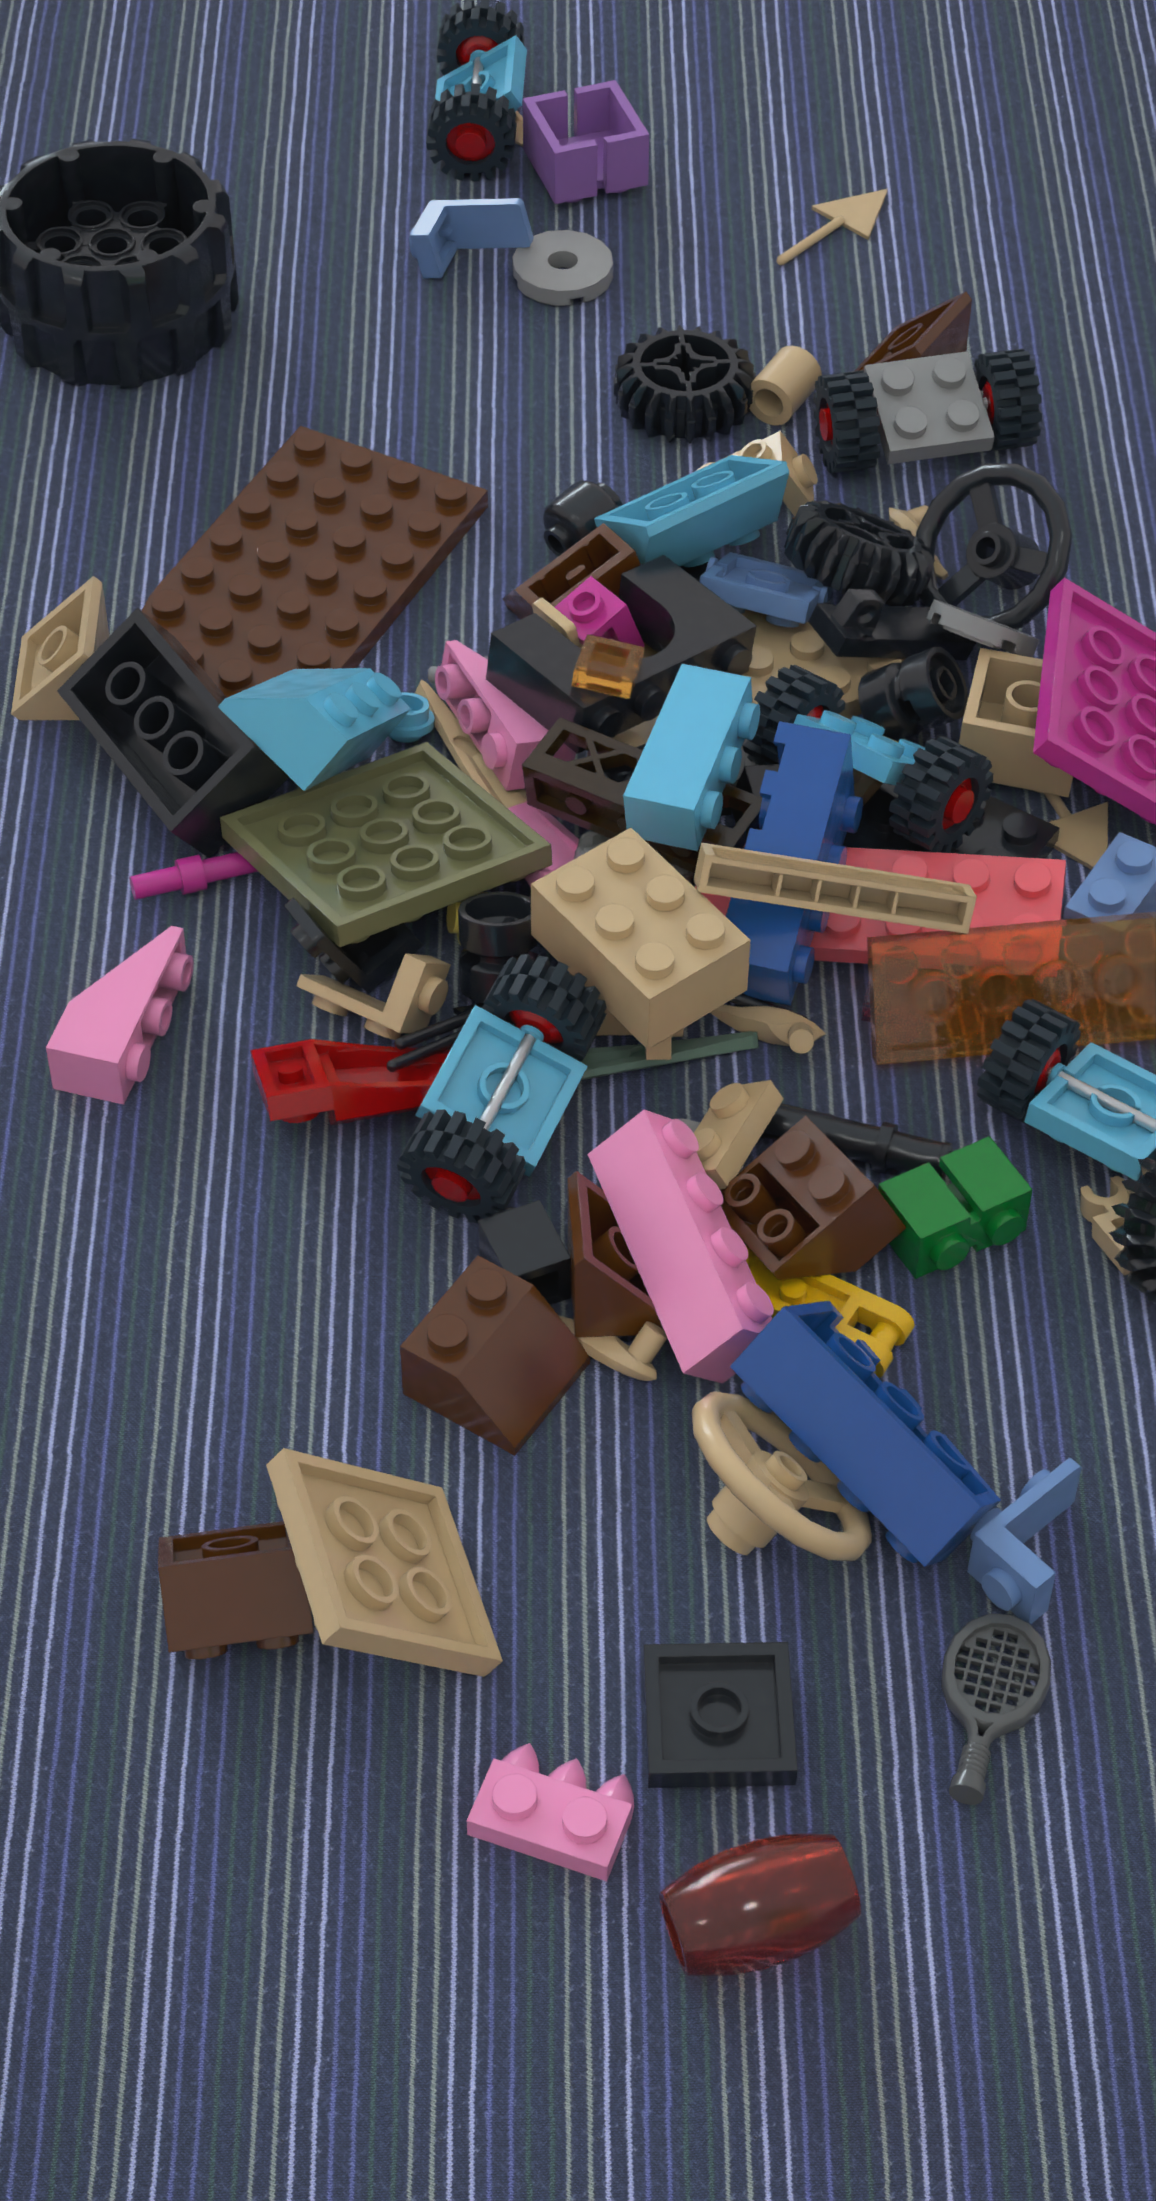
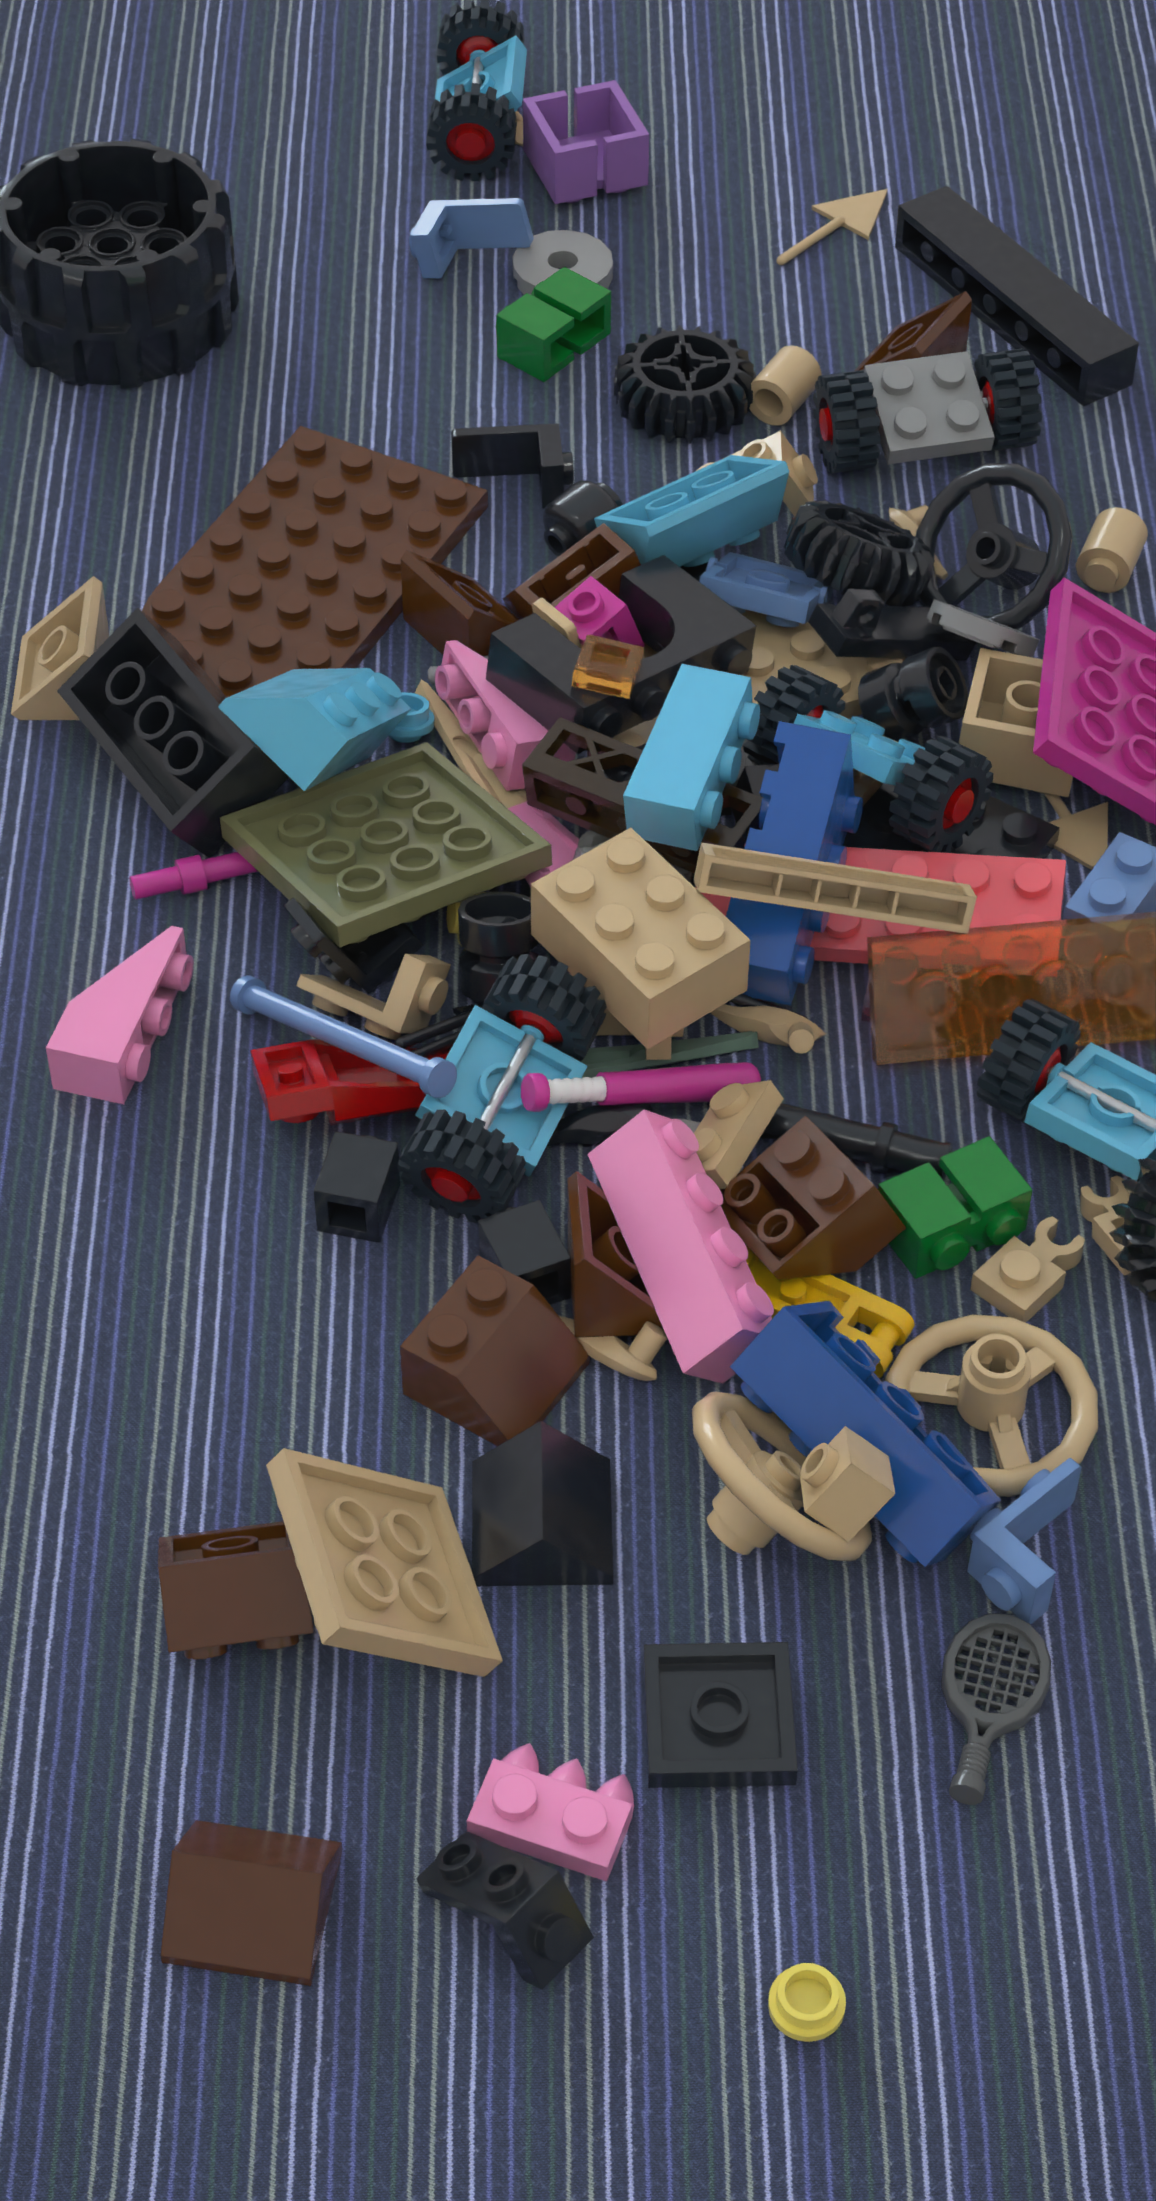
(248, 1901): none -> reddish brown slope
(357, 1186): none -> black brick
(434, 1076): none -> medium blue bar
(449, 605): none -> reddish brown slope
(514, 452): none -> black bracket
(517, 1897): none -> black bracket
(541, 1512): none -> black slope
(557, 314): none -> green piece
(595, 1123): none -> black bar
(657, 1085): none -> dark pink piece
(760, 1904): clear red piece -> none
(807, 2002): none -> light yellow plate
(846, 1483): none -> tan plate
(995, 1389): none -> tan piece
(1017, 295): none -> black brick
(1027, 1277): none -> tan plate
(1111, 550): none -> tan brick

